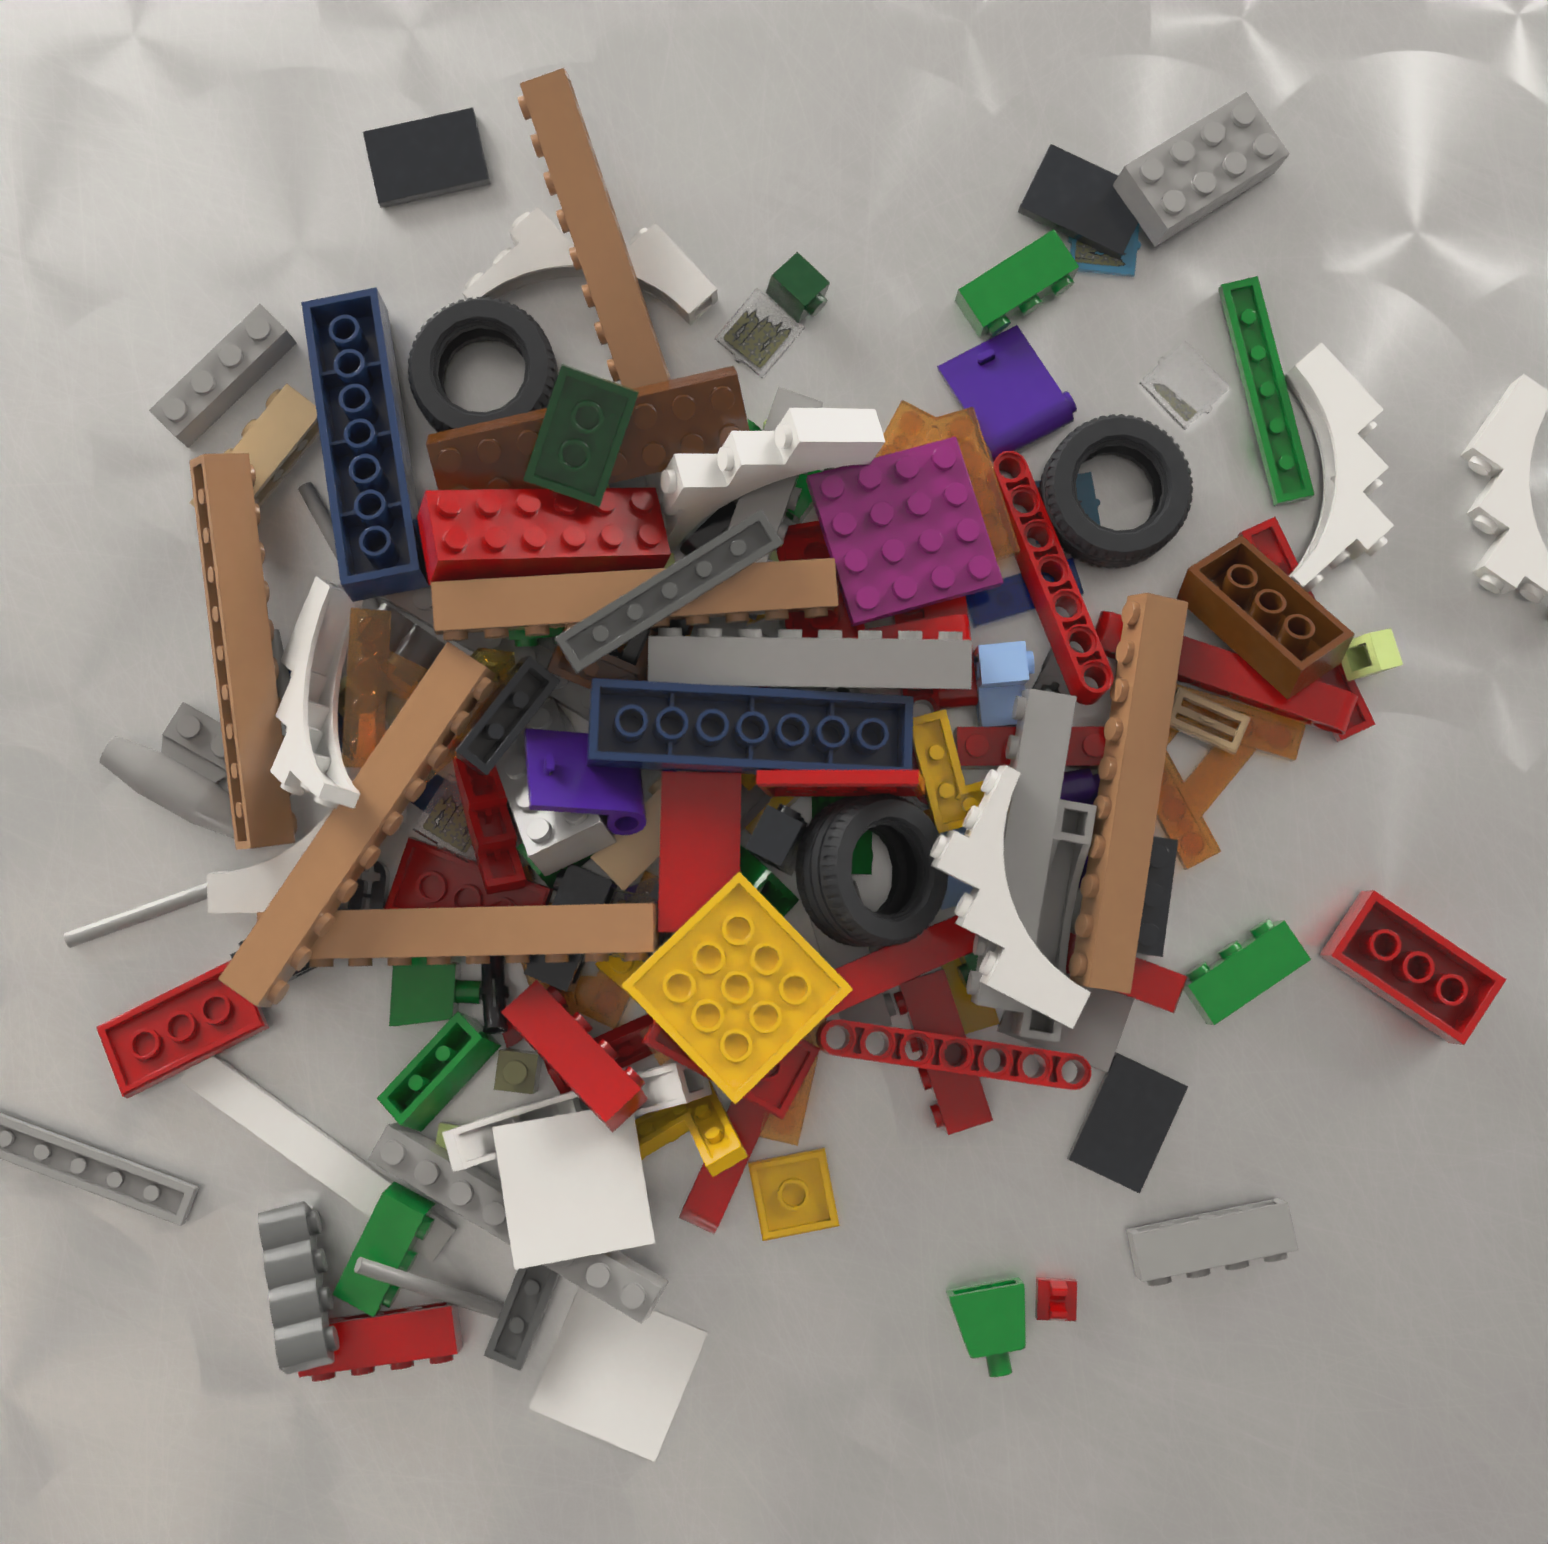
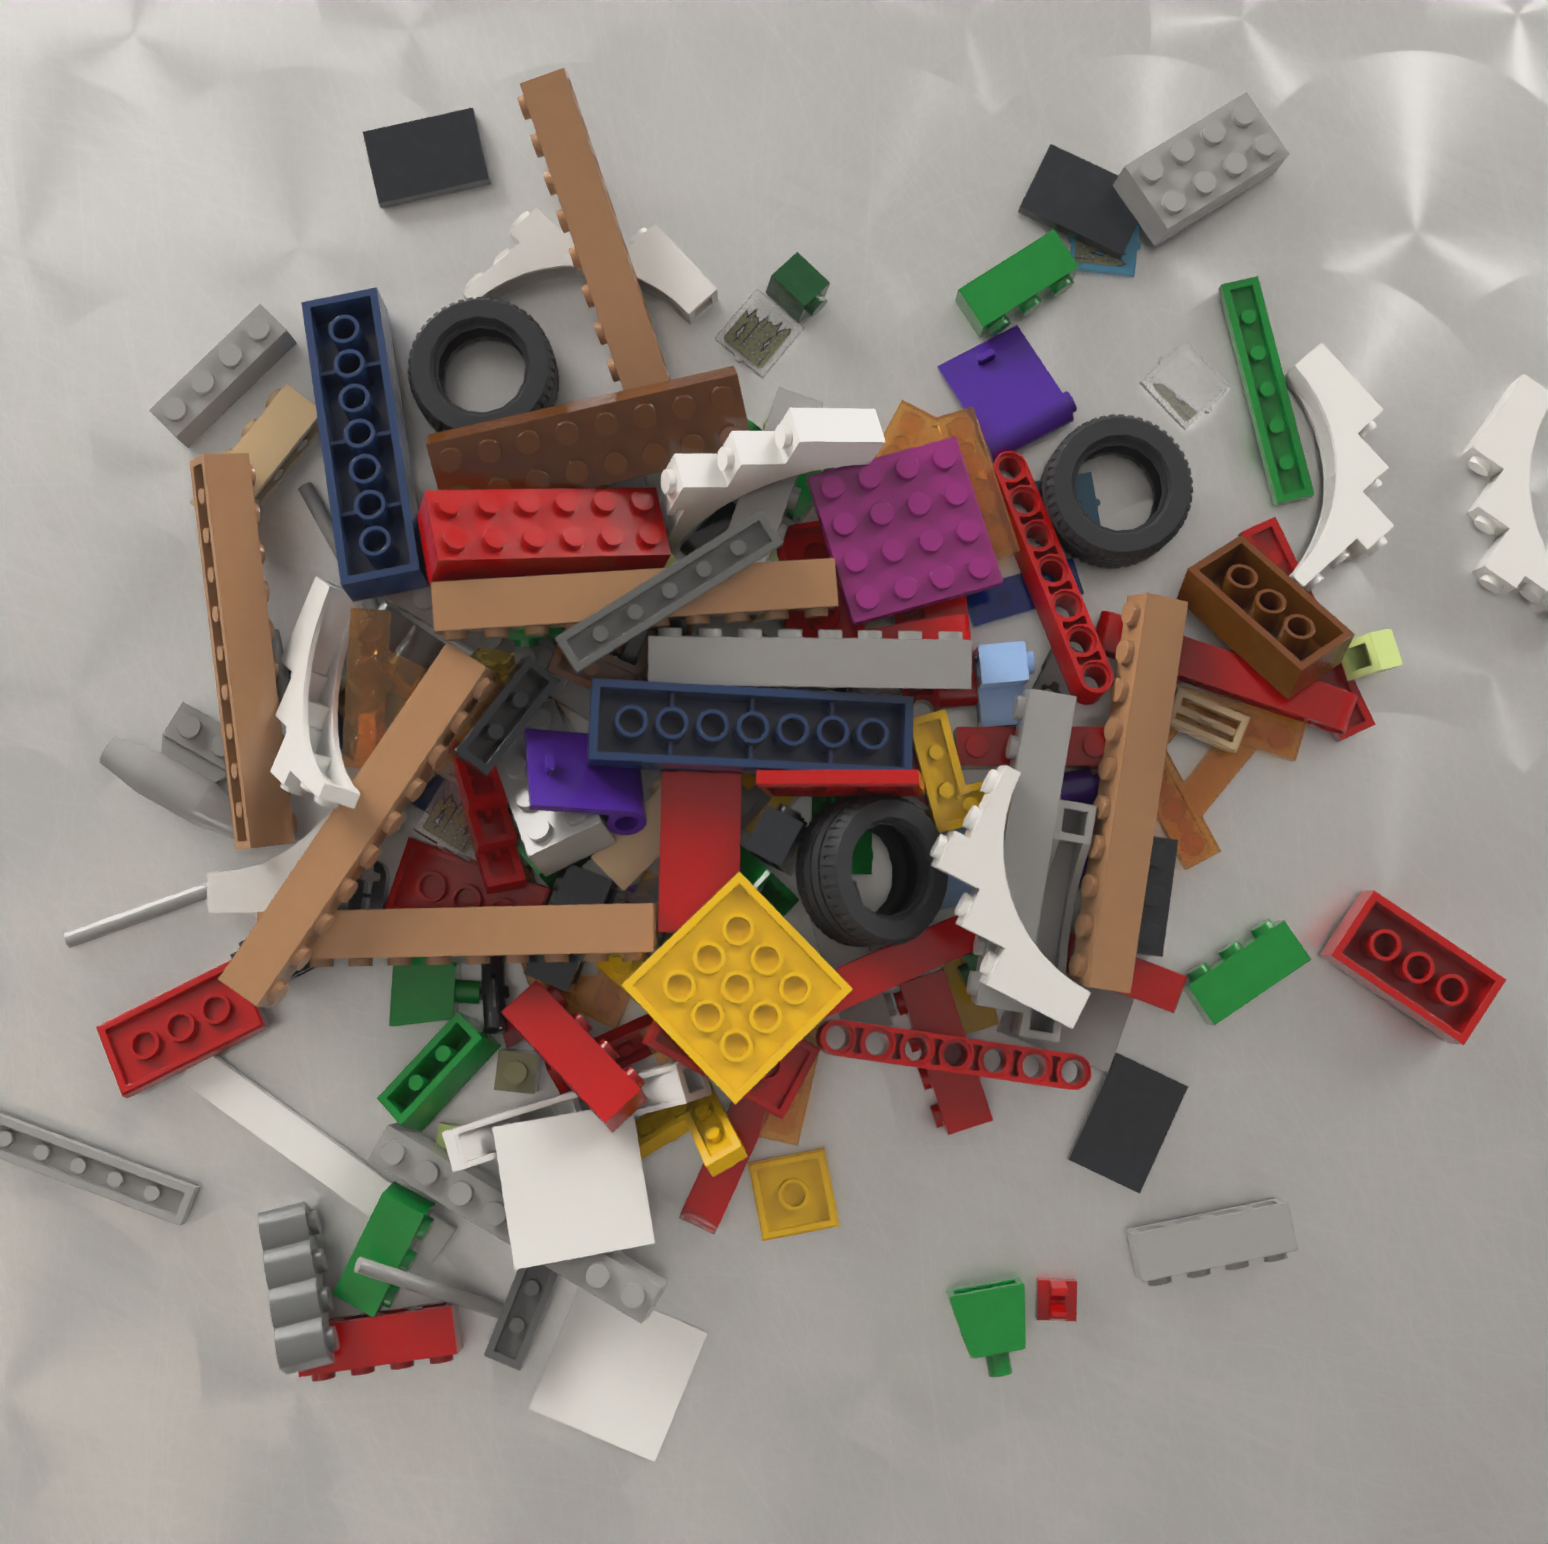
(581, 435): dark green plate -> none

